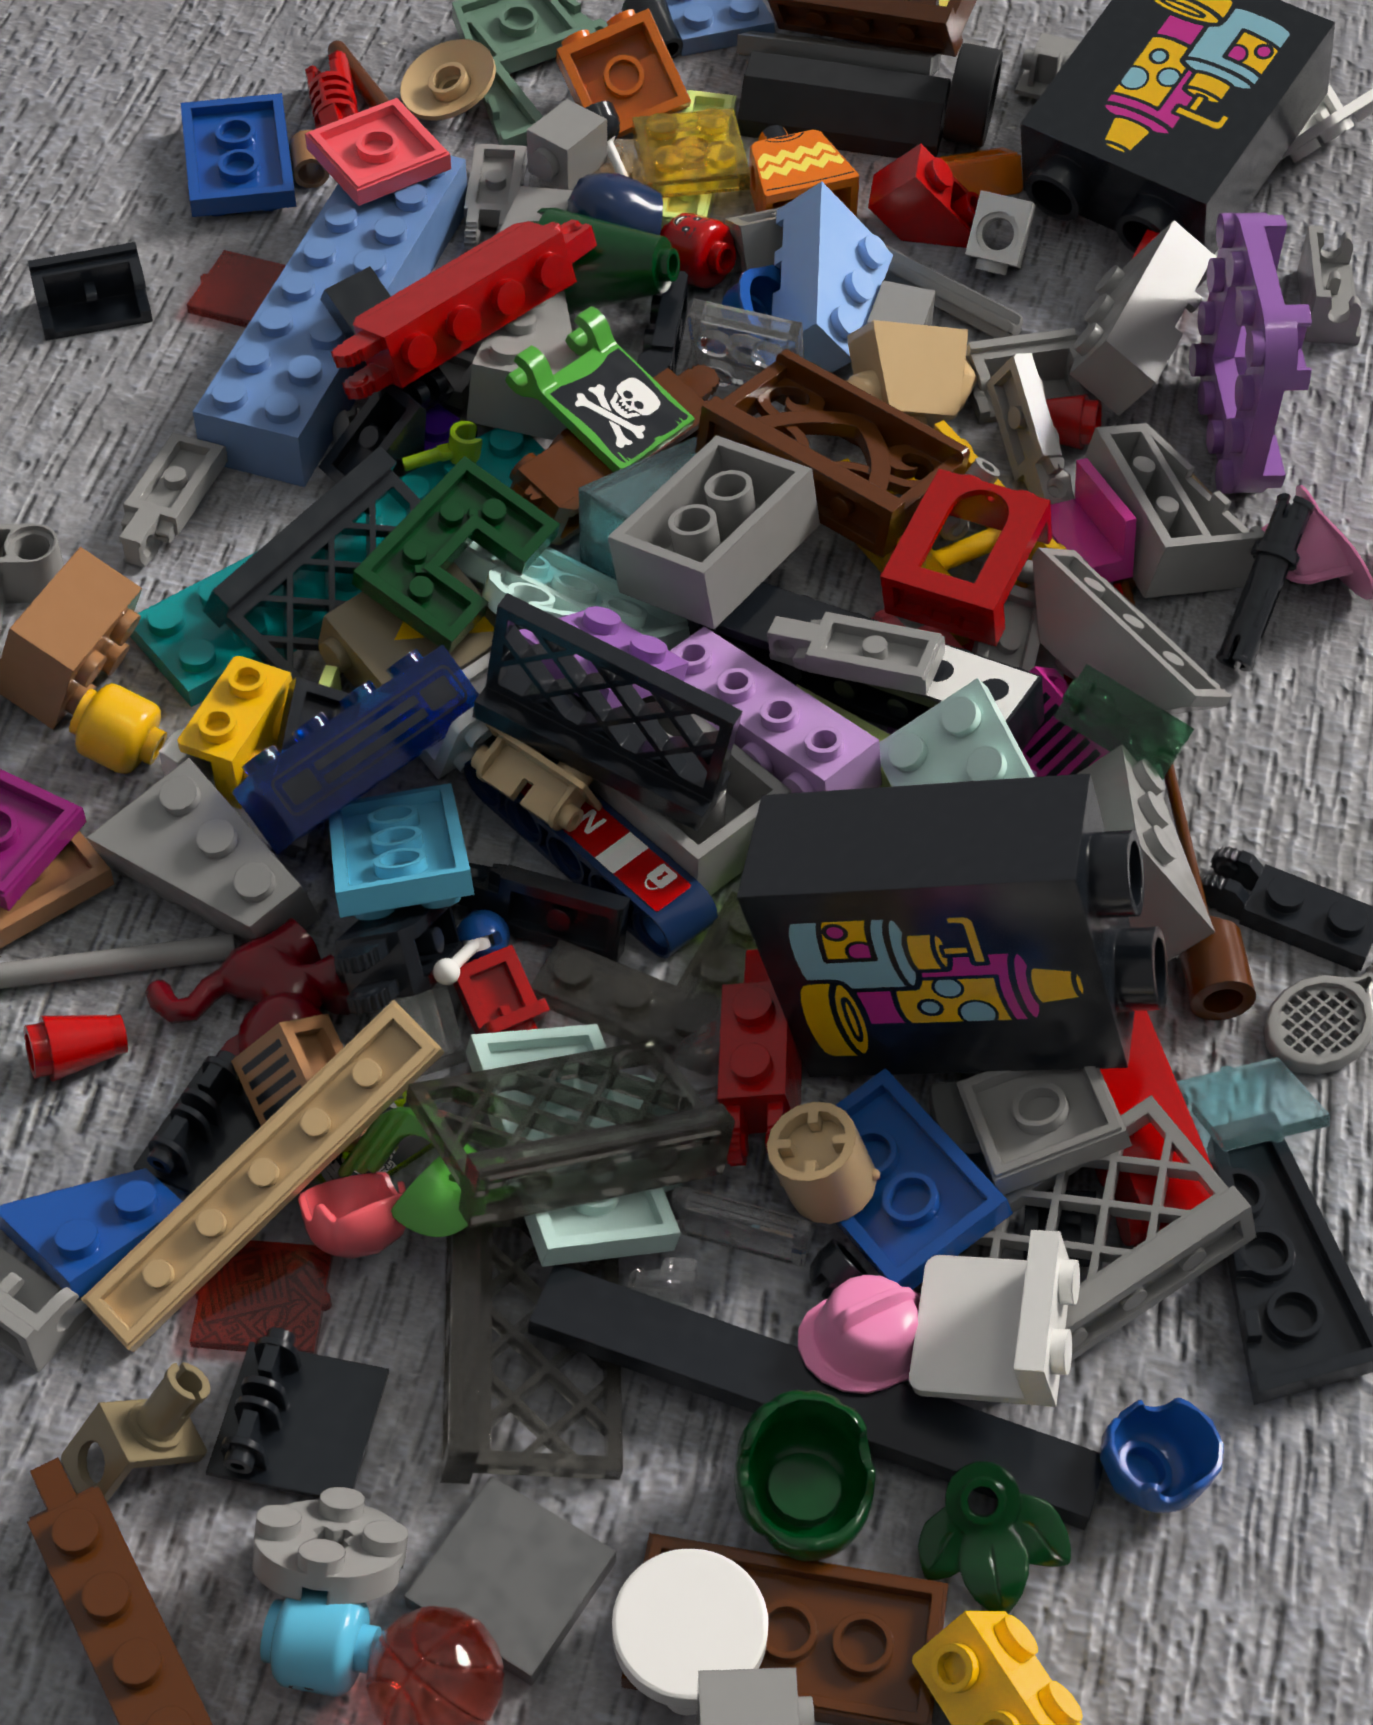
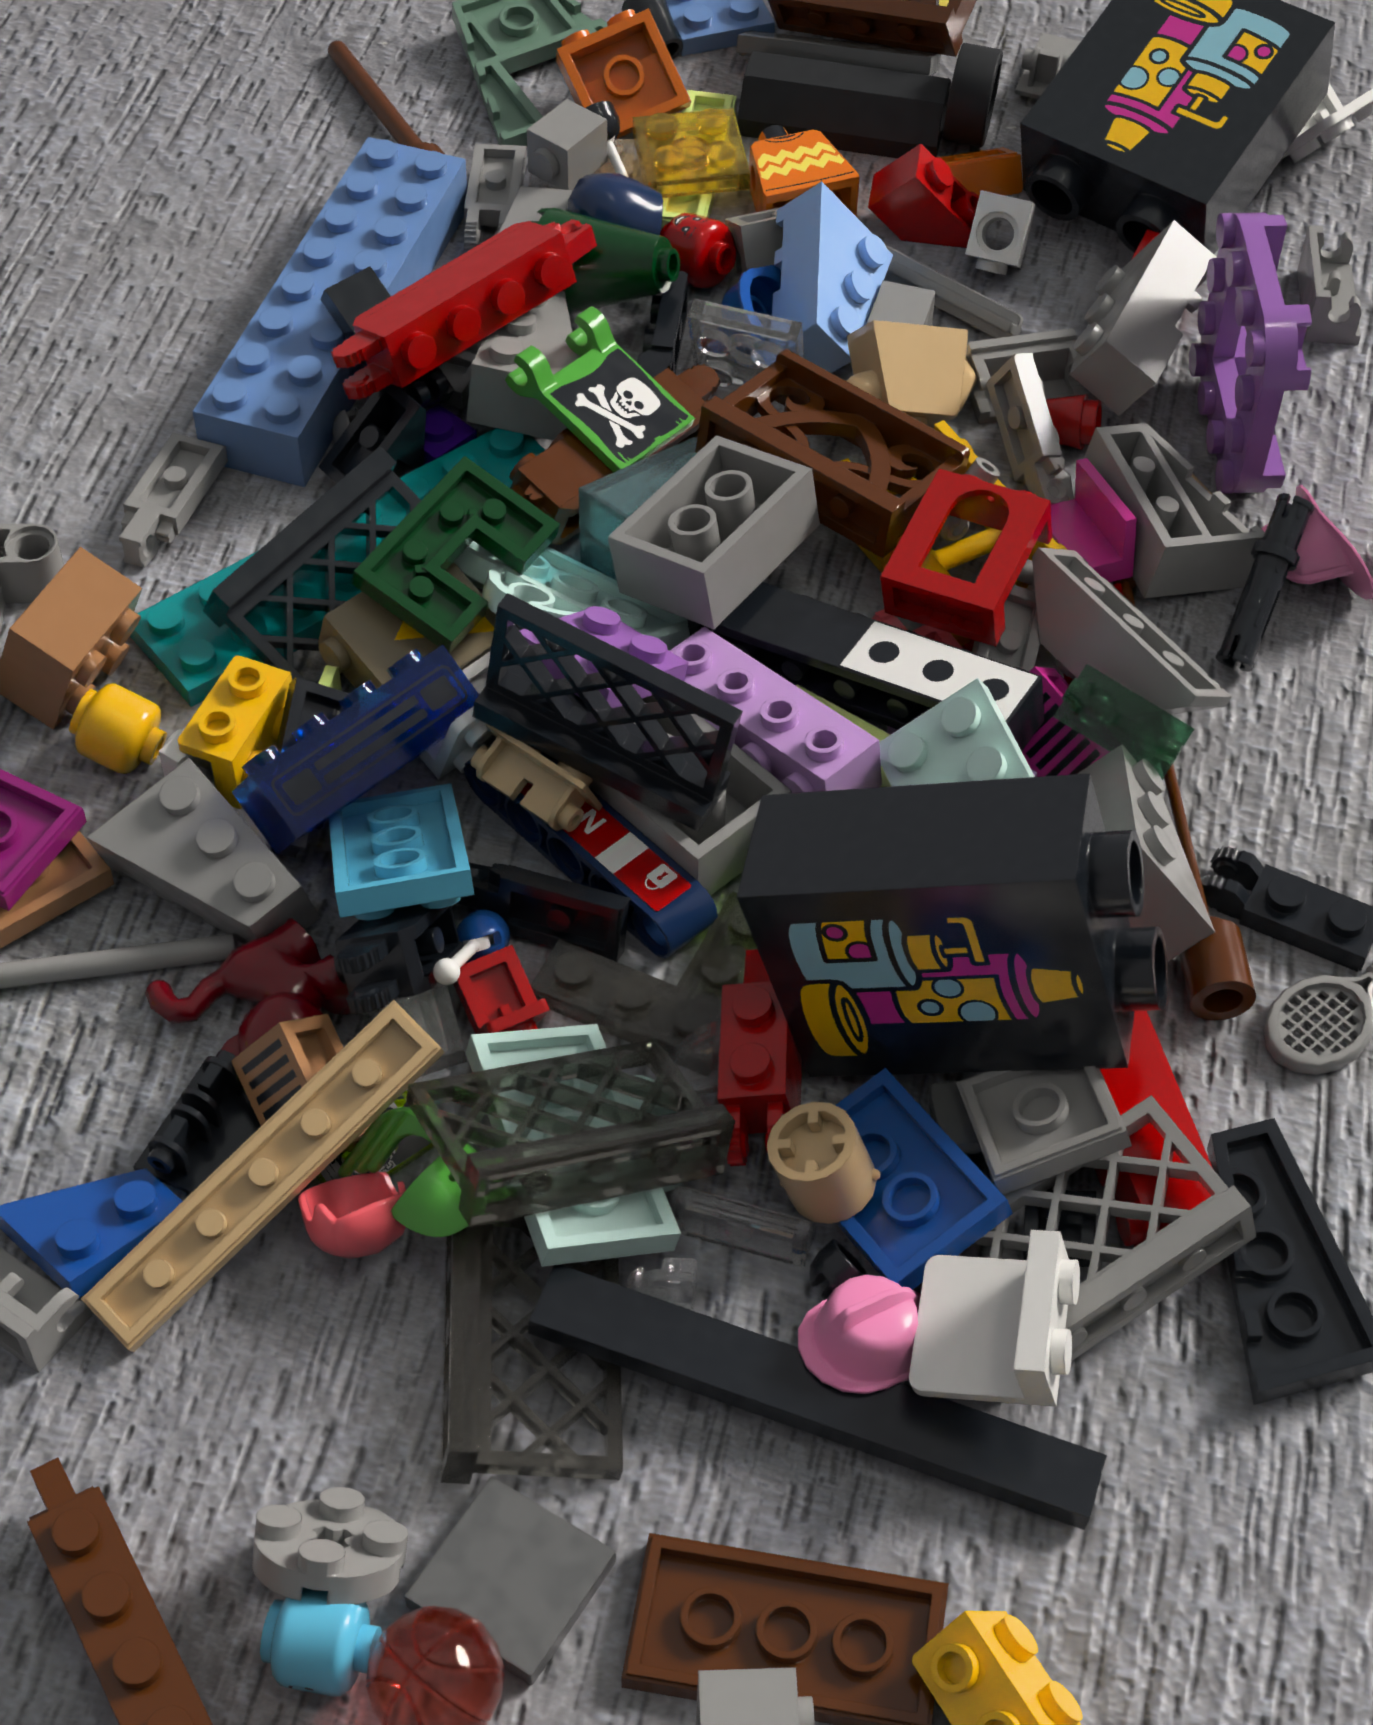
(73, 1043): red cone -> none
(90, 291): black hinge -> none
(141, 1431): dark tan bracket -> none
(234, 288): clear red piece -> none
(237, 155): blue plate -> none
(264, 1289): clear red piece -> none
(297, 1418): black hinge -> none
(305, 167): medium nougat hinge -> none
(331, 91): red hinge -> none
(378, 151): coral tile -> none
(448, 79): tan dish -> none
(461, 443): lime hand -> none
(685, 1617): white tile -> none
(805, 1474): dark green piece -> none
(859, 650): light grey hinge -> none
(993, 1547): dark green plate -> none
(1161, 1455): blue hair -> none
(1252, 1104): clear light blue piece -> none

